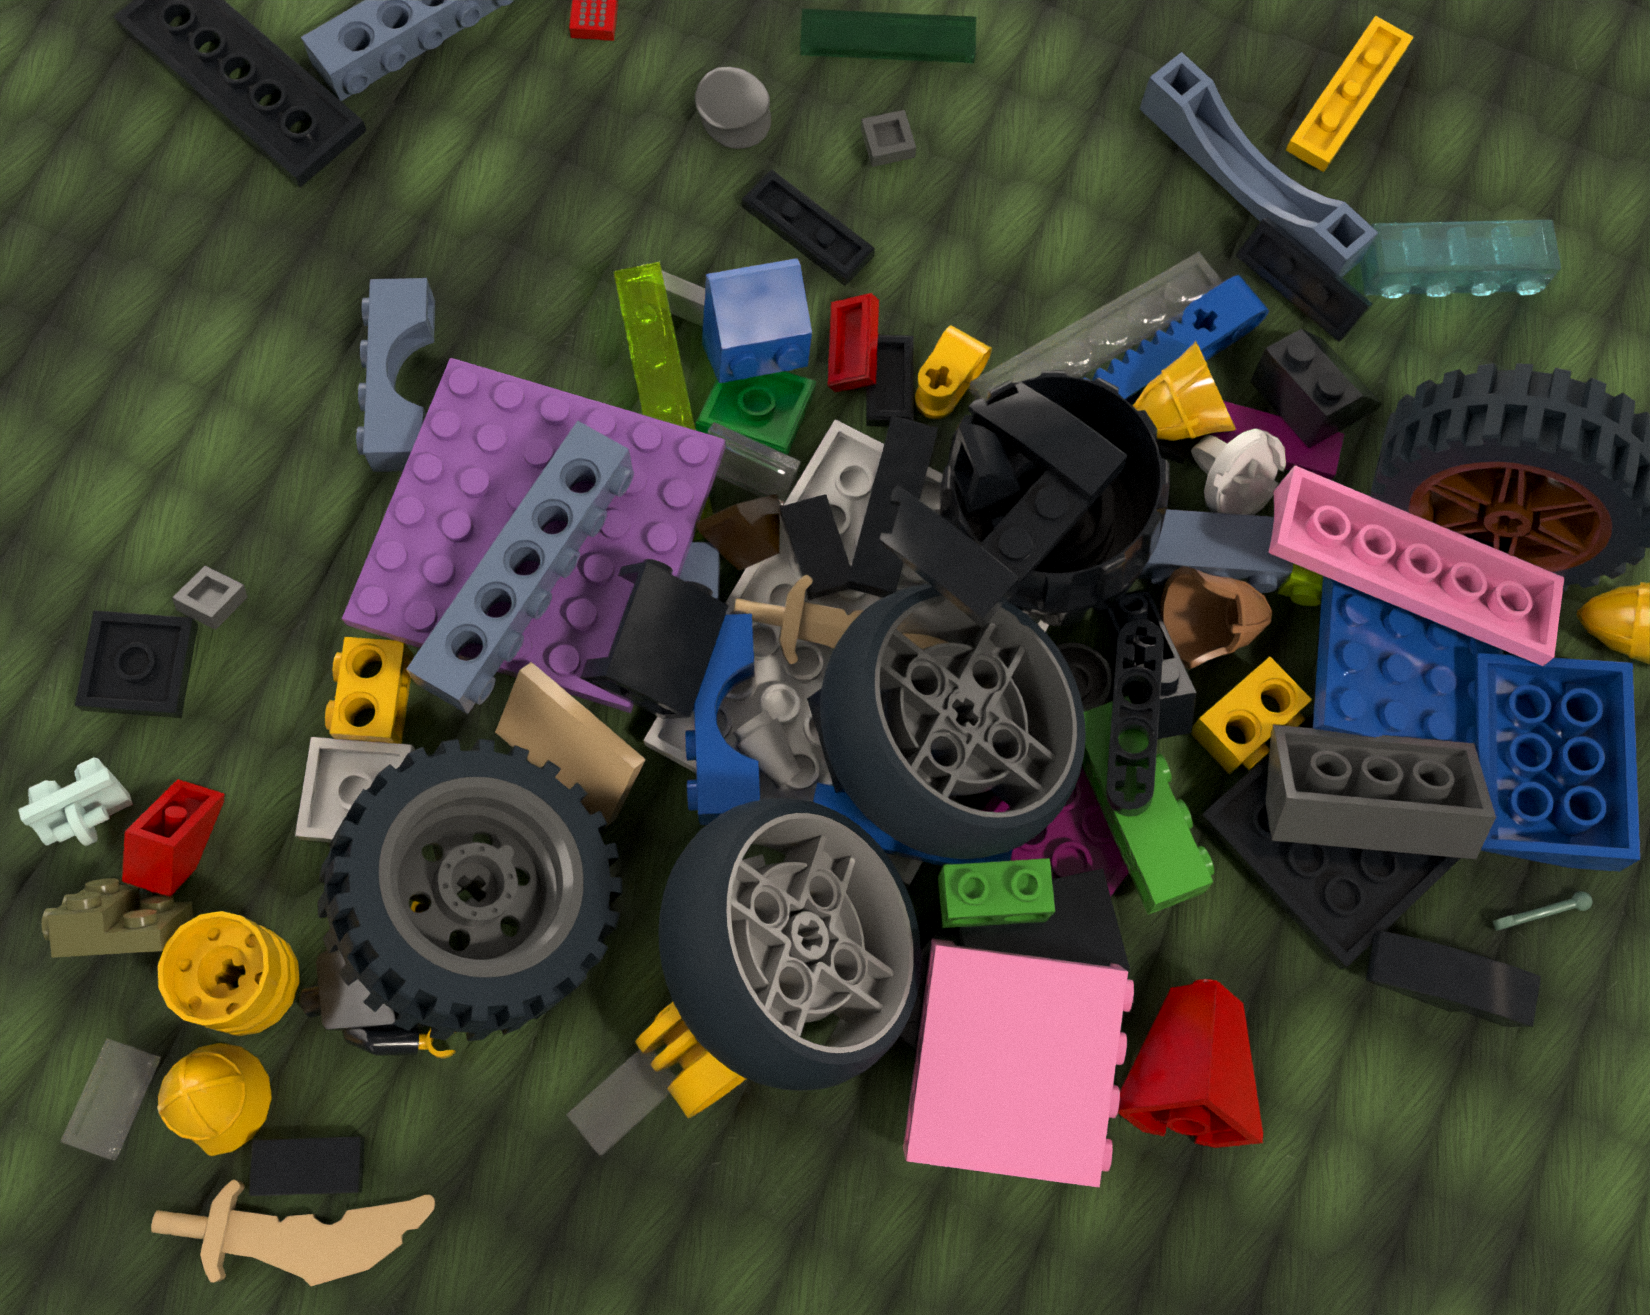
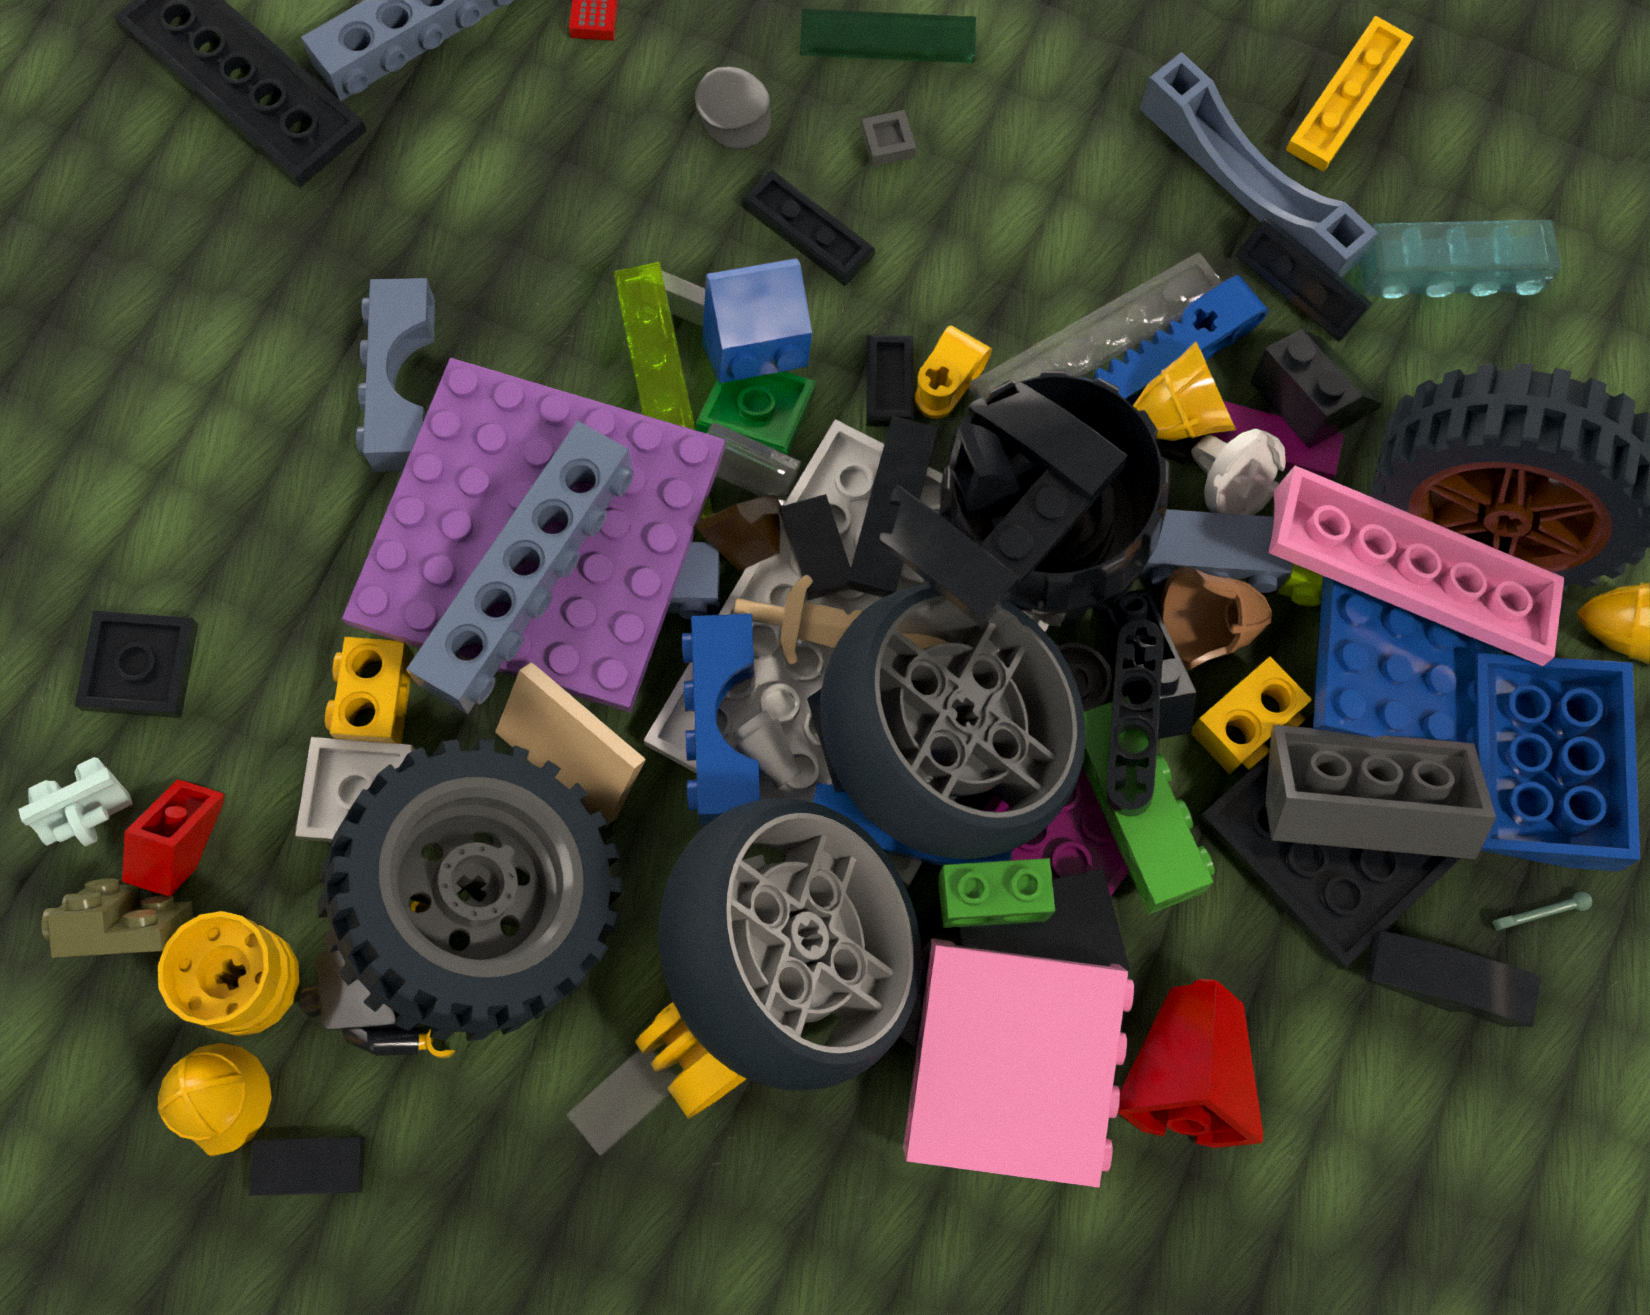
(110, 1099): clear tile -> none
(210, 597): dark grey plate -> none
(299, 1242): tan sword -> none
(660, 642): black panel -> none
(853, 342): red tile -> none

